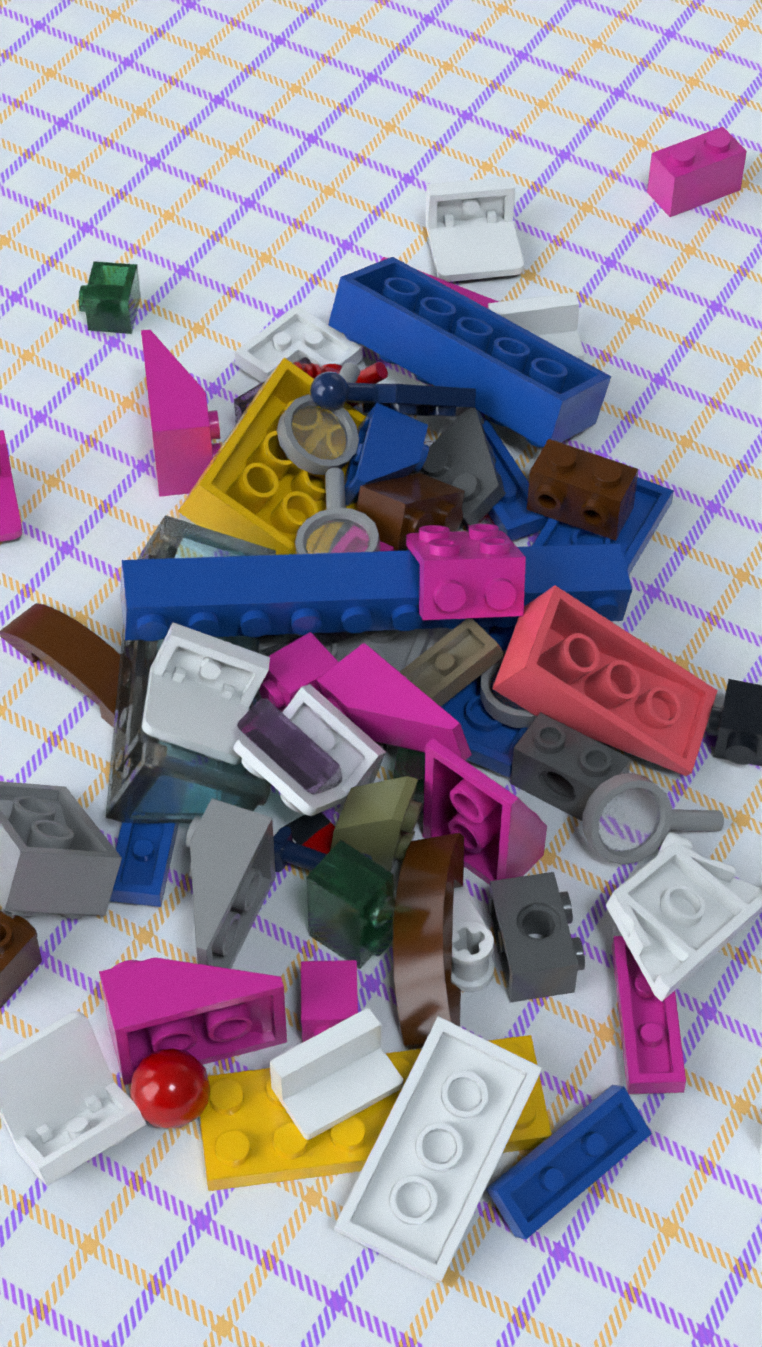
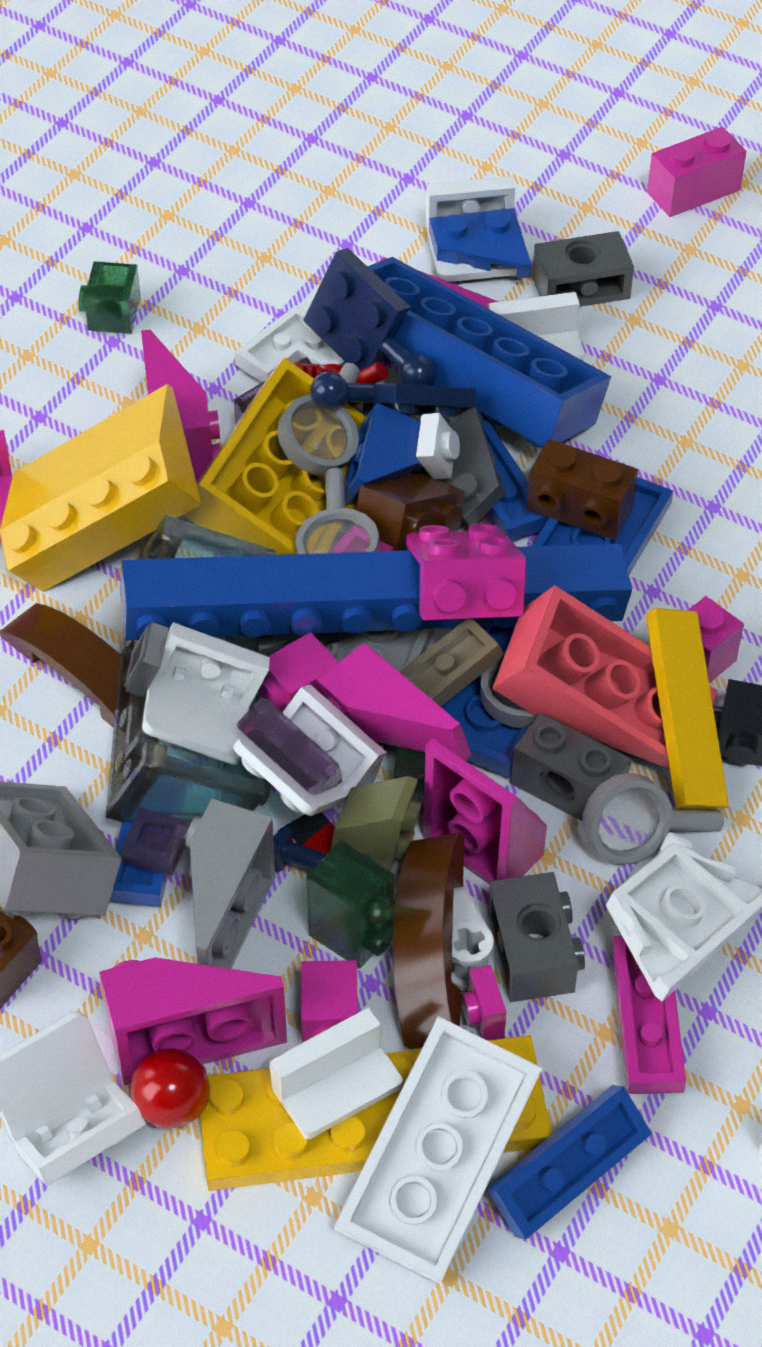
(98, 492): none -> yellow slope
(146, 659): none -> flat silver tile
(155, 841): none -> clear purple plate
(361, 318): none -> dark blue plate
(437, 446): none -> white plate
(481, 240): none -> blue wing
(484, 1004): none -> dark pink plate
(589, 265): none -> dark grey brick
(686, 710): none -> yellow tile
(719, 634): none -> dark pink brick

